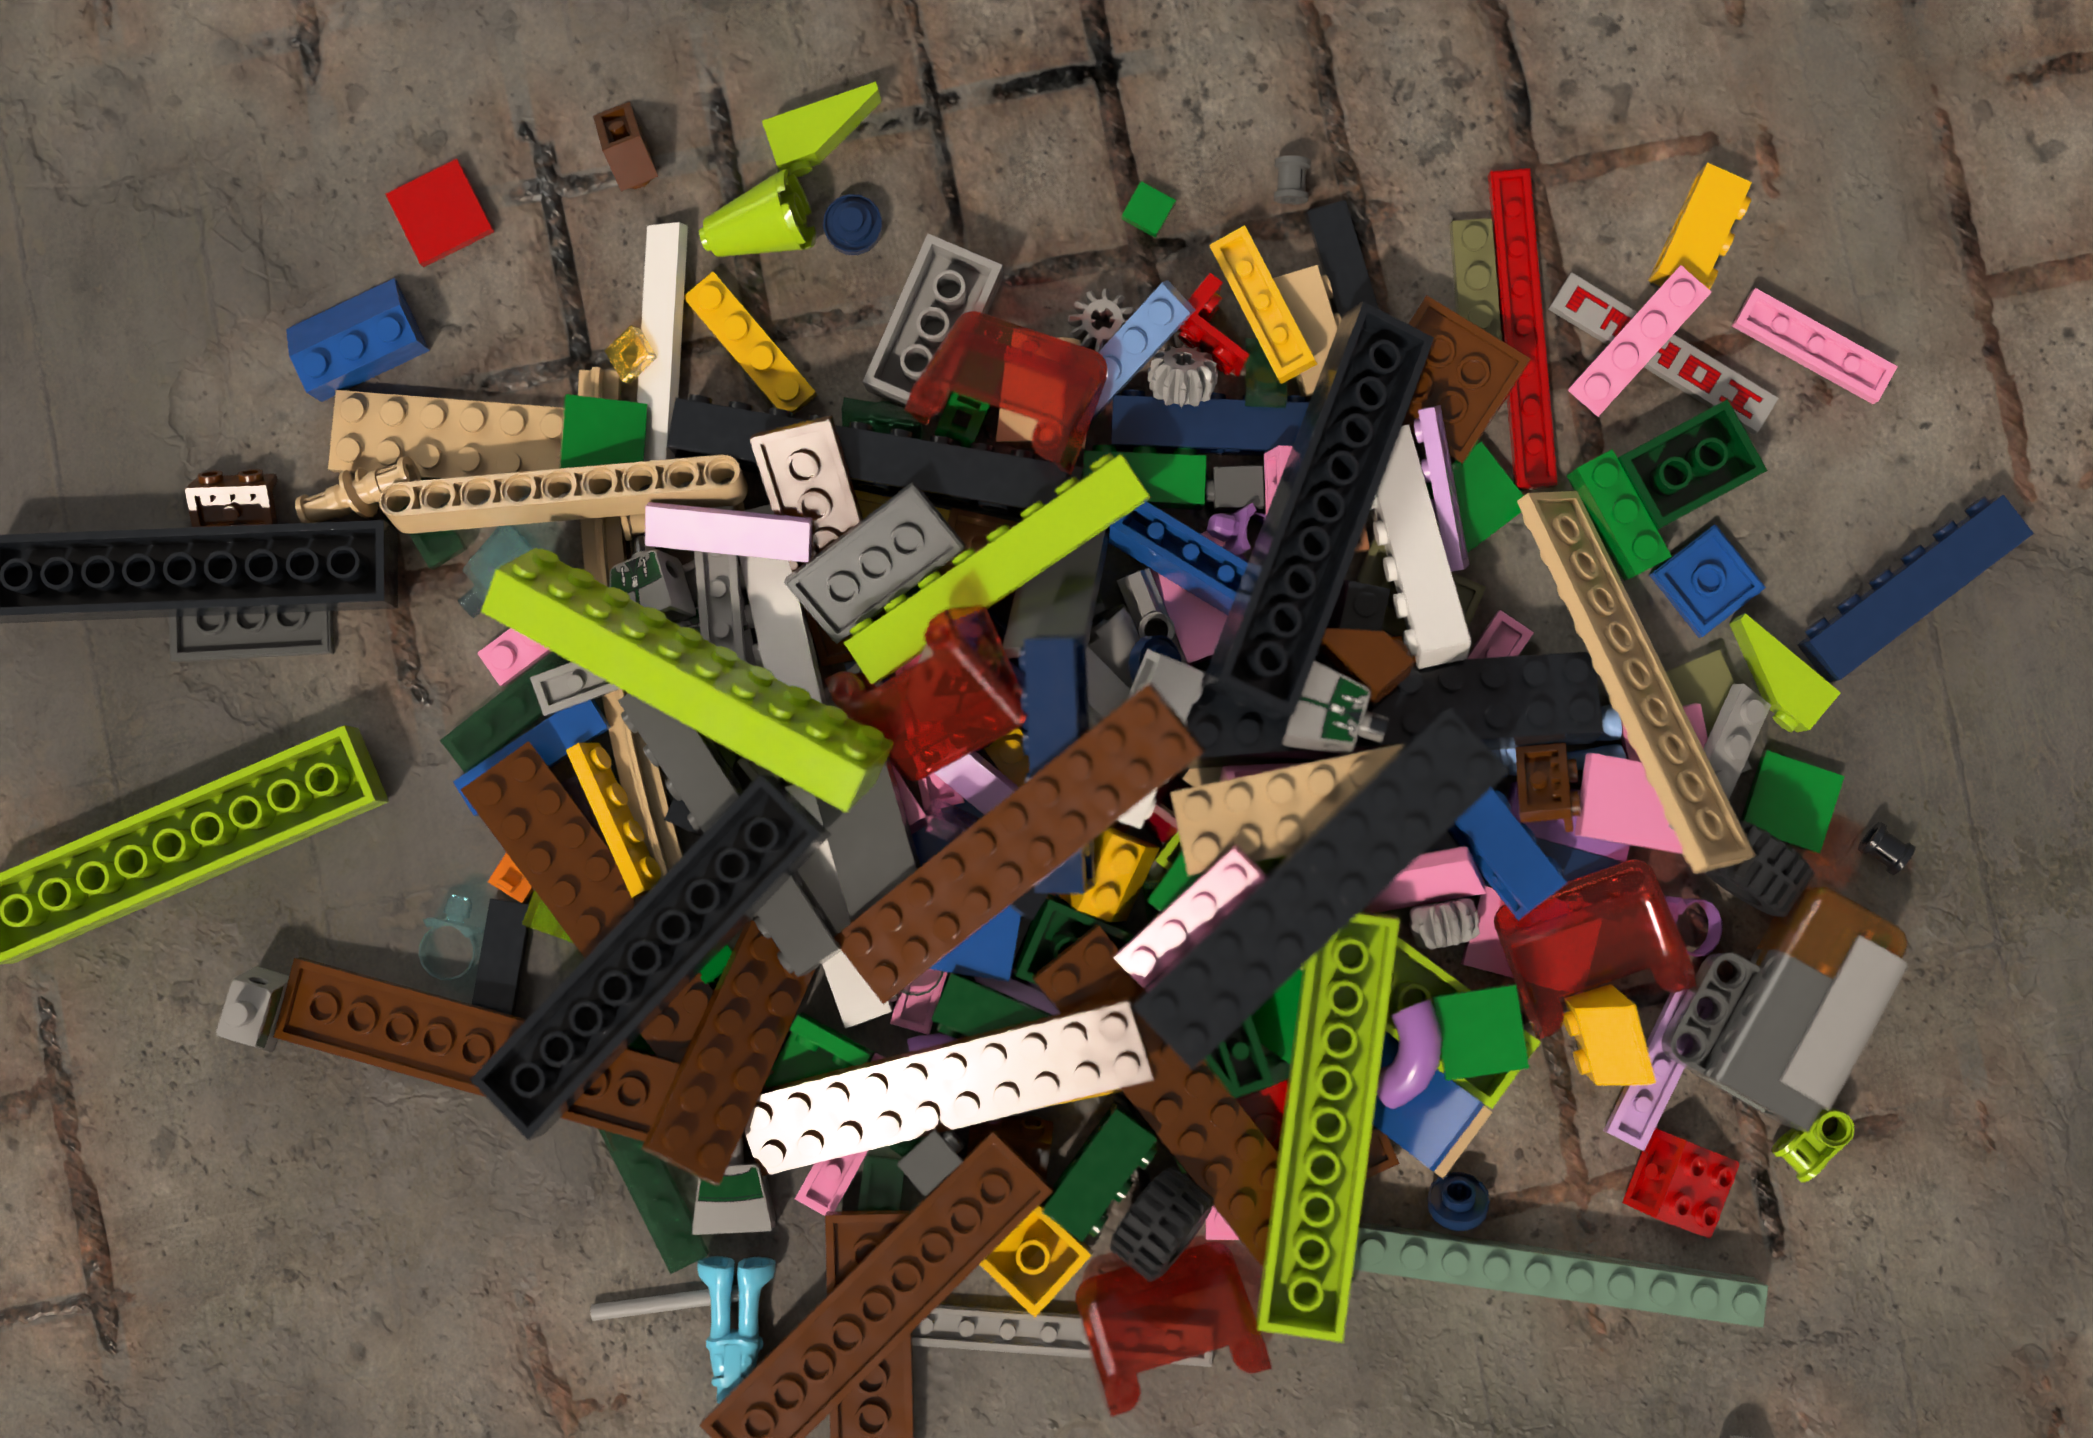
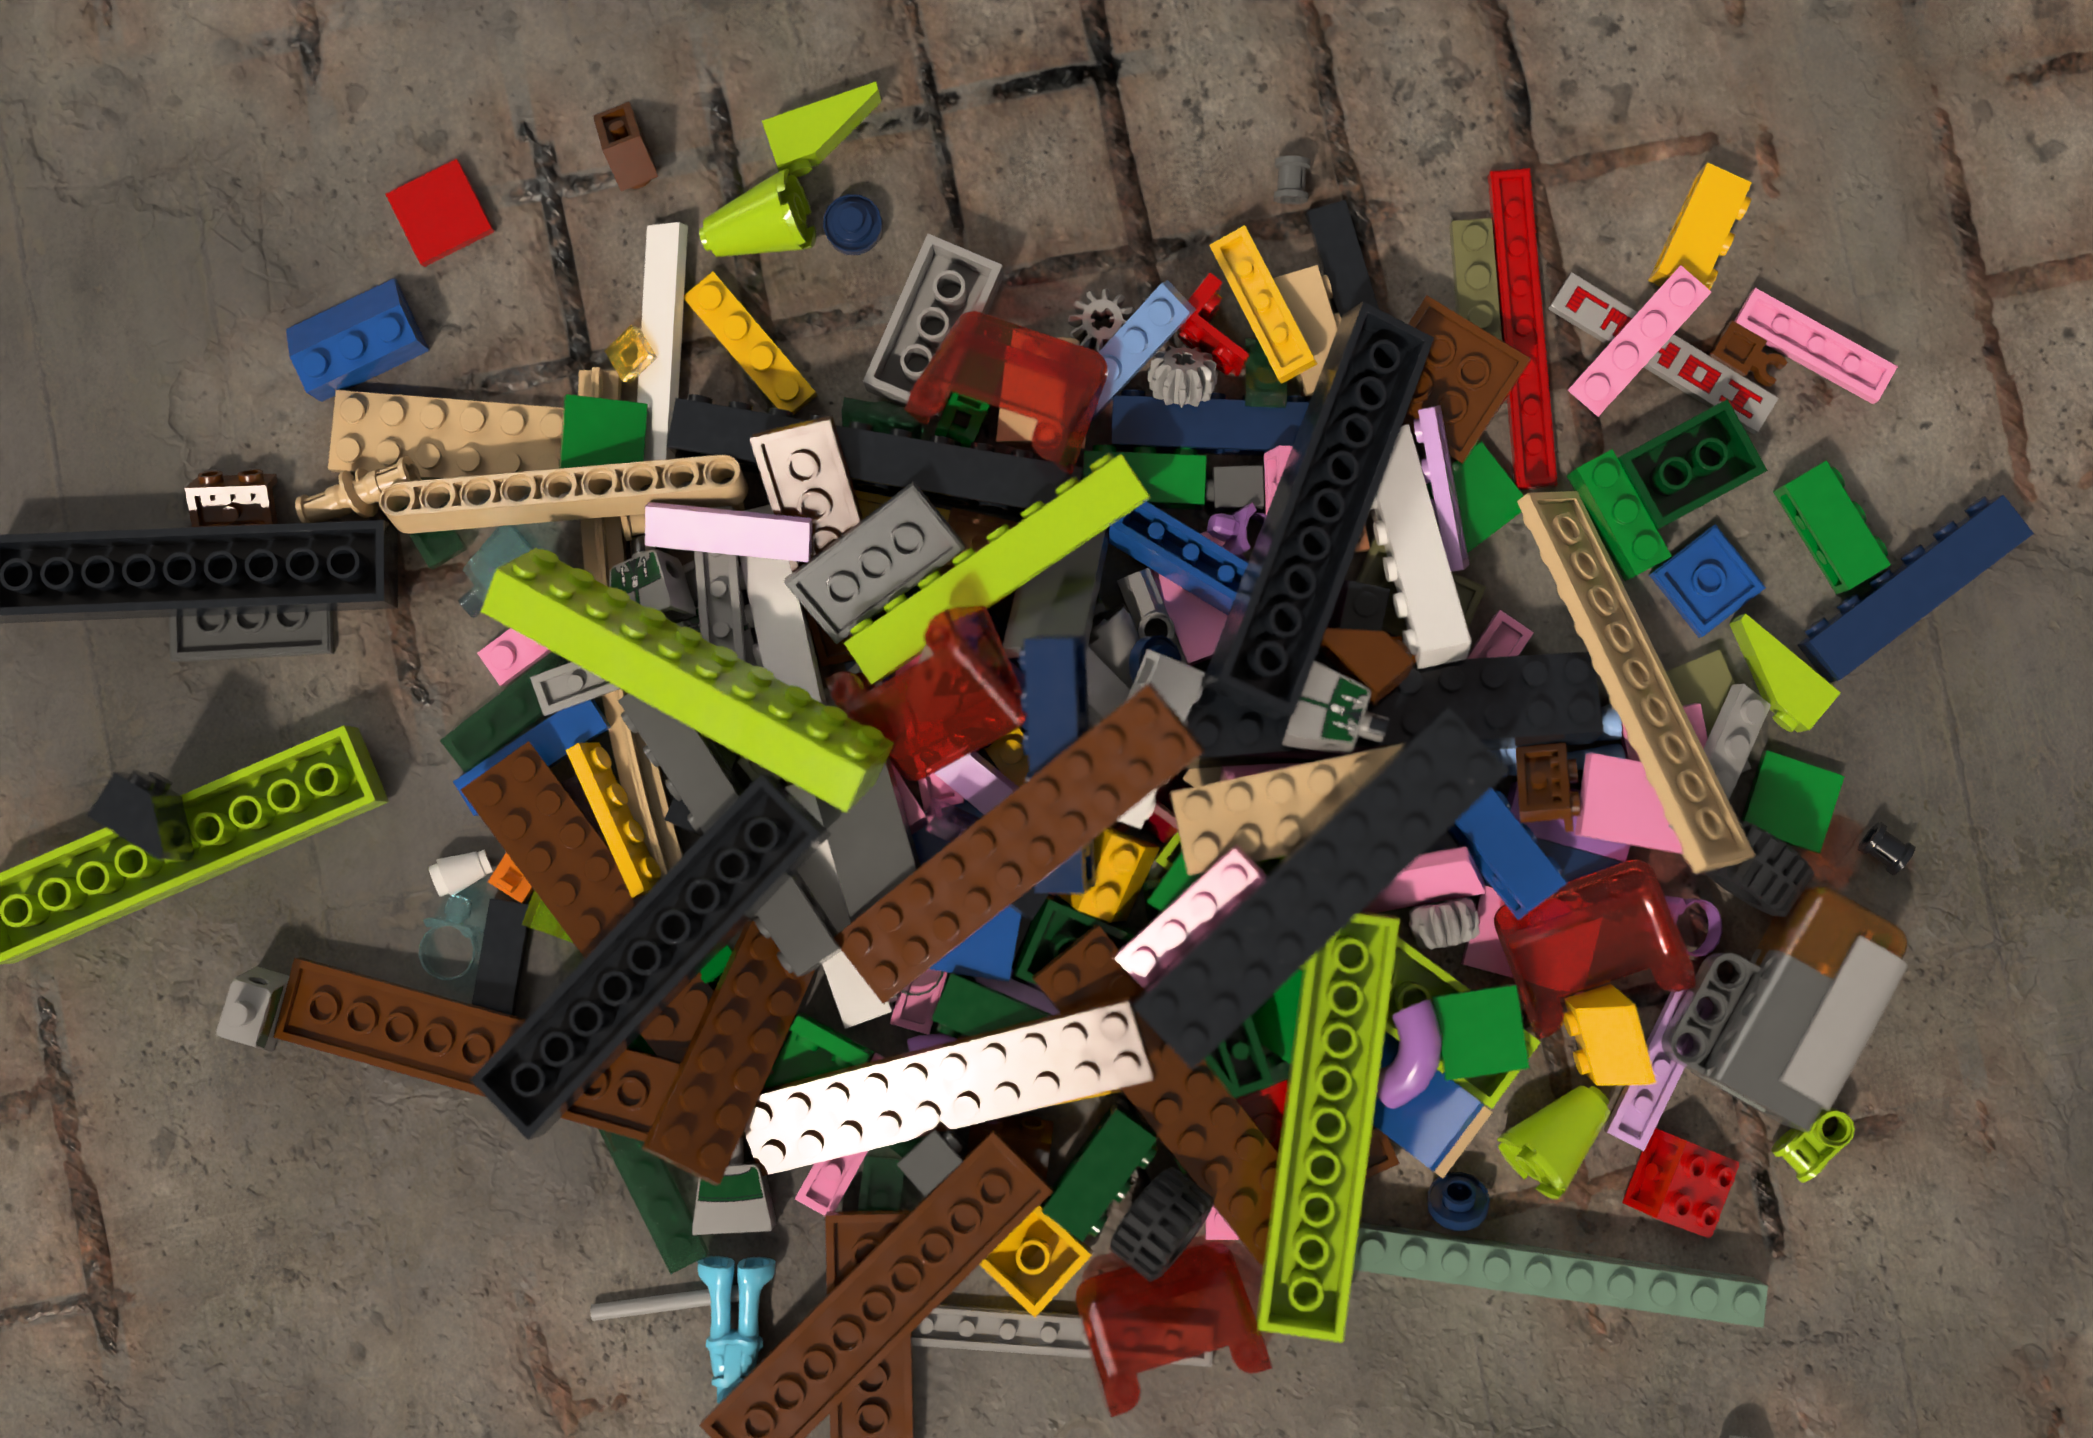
(145, 814): none -> black slope
(459, 871): none -> white cone
(1148, 209): green tile -> none
(1556, 1139): none -> lime cone
(1743, 352): none -> reddish brown plate
(1832, 527): none -> green brick

